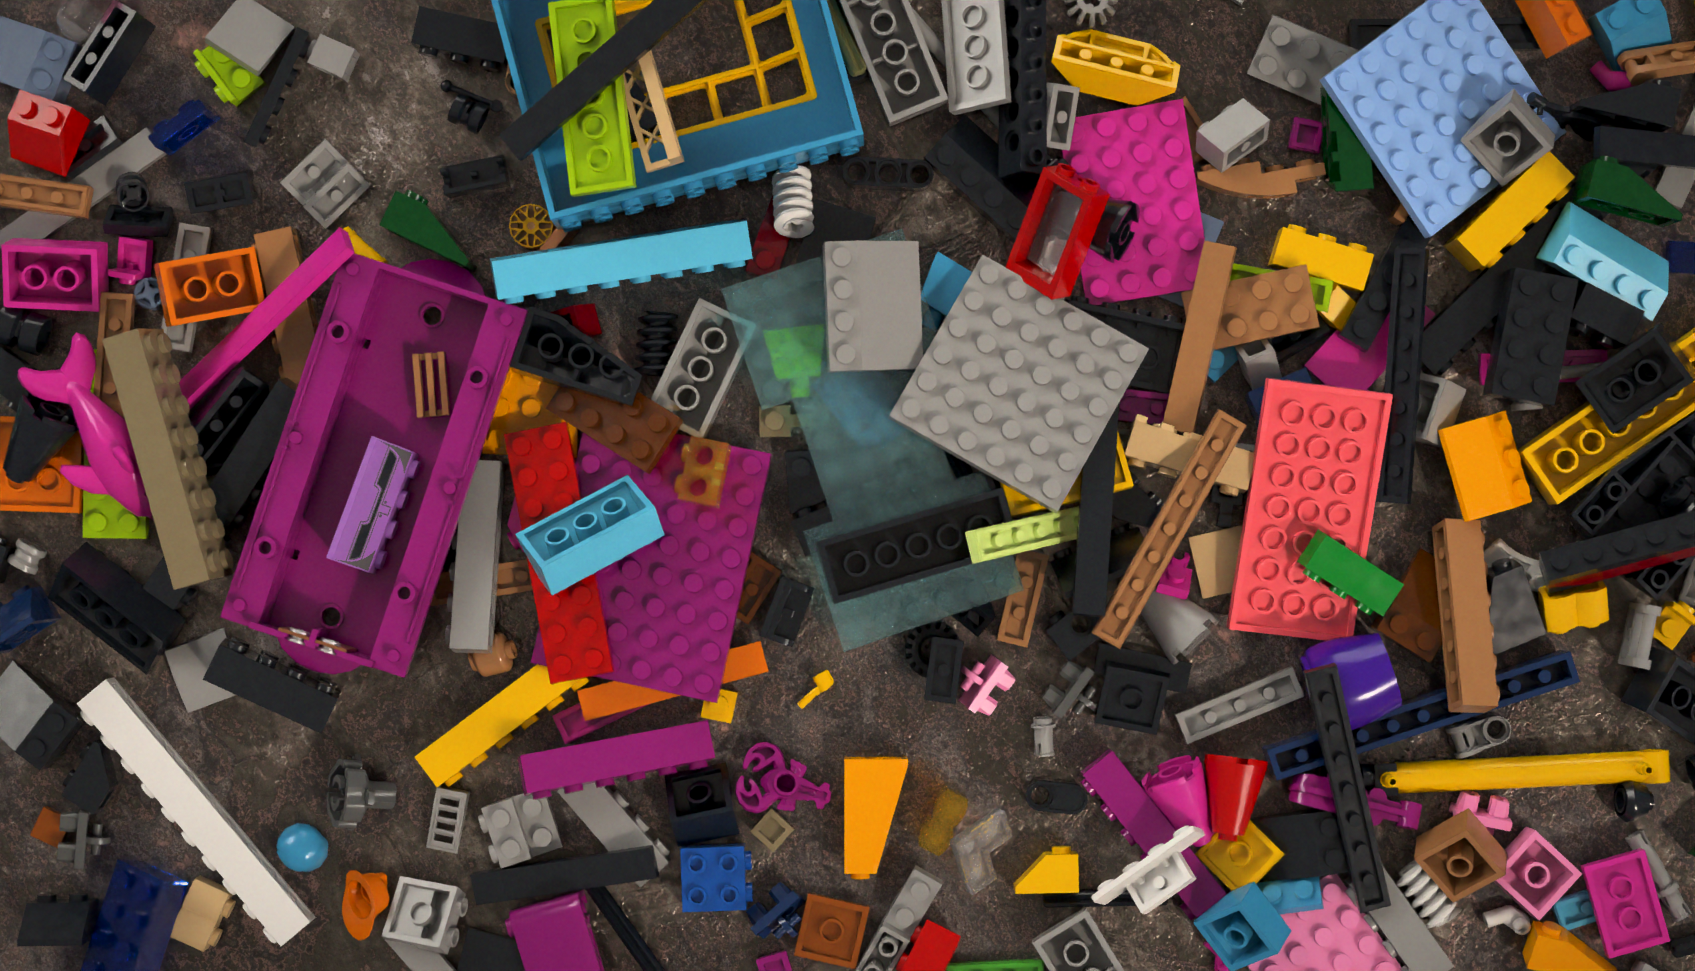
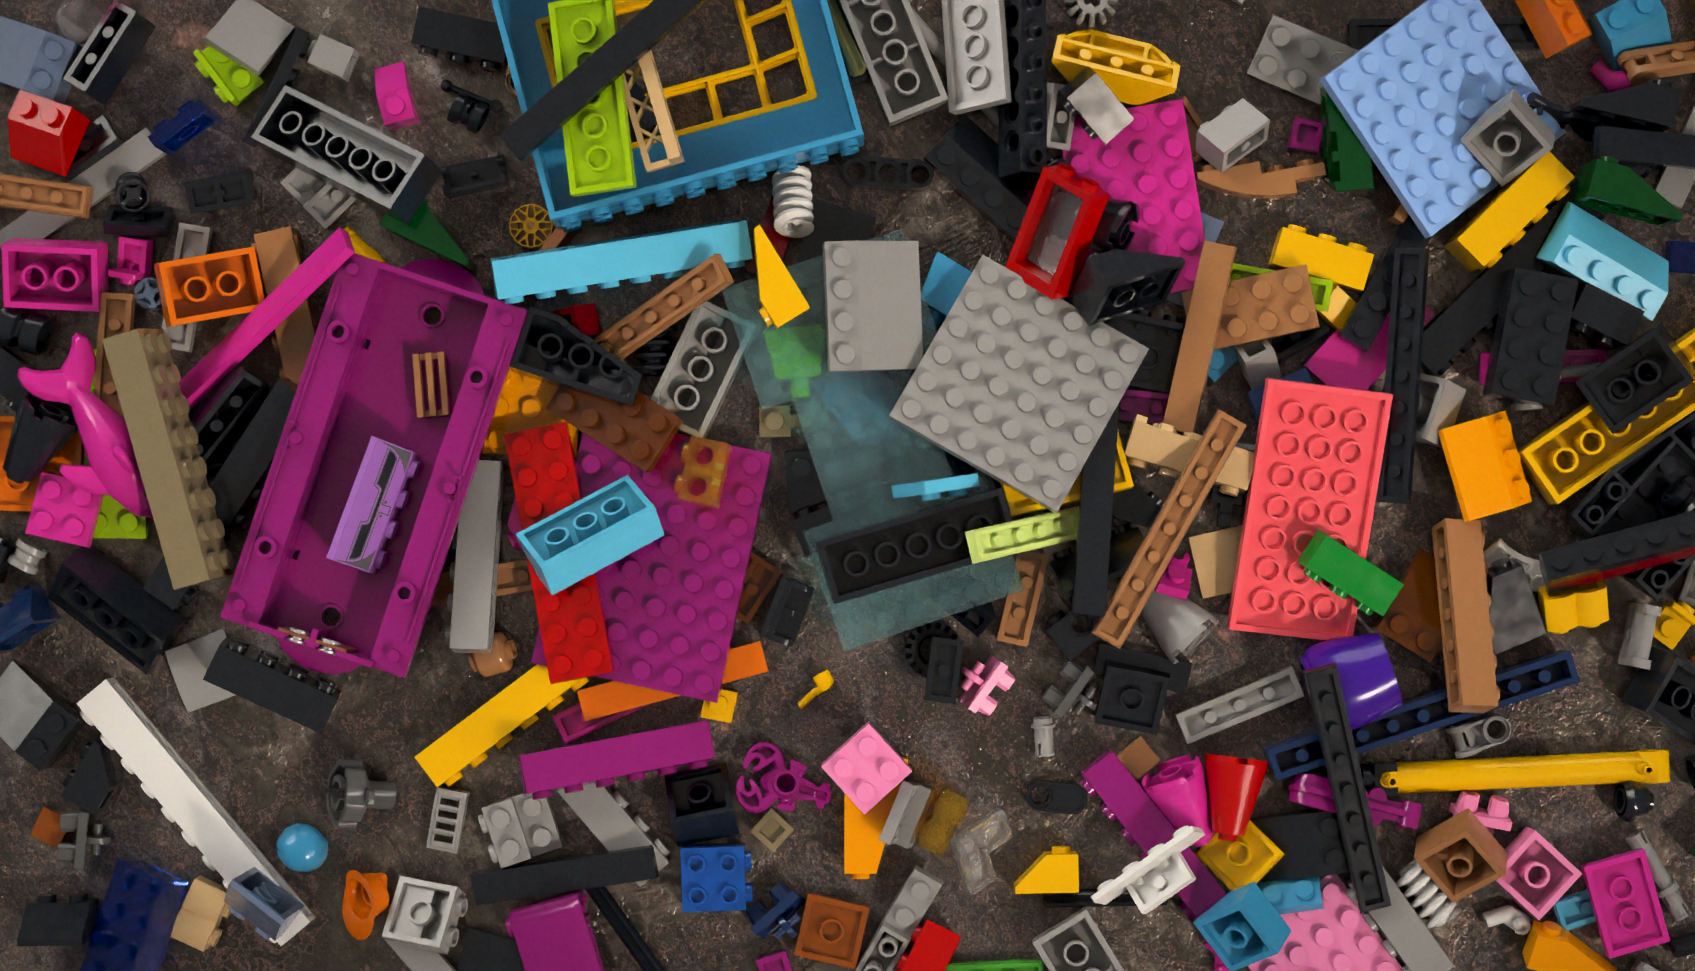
(63, 512): none -> dark pink plate
(262, 903): none -> sand blue slope
(346, 154): none -> black brick
(395, 96): none -> dark pink slope
(666, 307): none -> medium nougat tile
(776, 288): none -> yellow slope
(866, 767): none -> bright pink brick
(907, 814): none -> light grey slope
(931, 488): none -> medium azure wing
(1096, 105): none -> brick
(1123, 283): none -> black slope
(1138, 757): none -> medium nougat tile

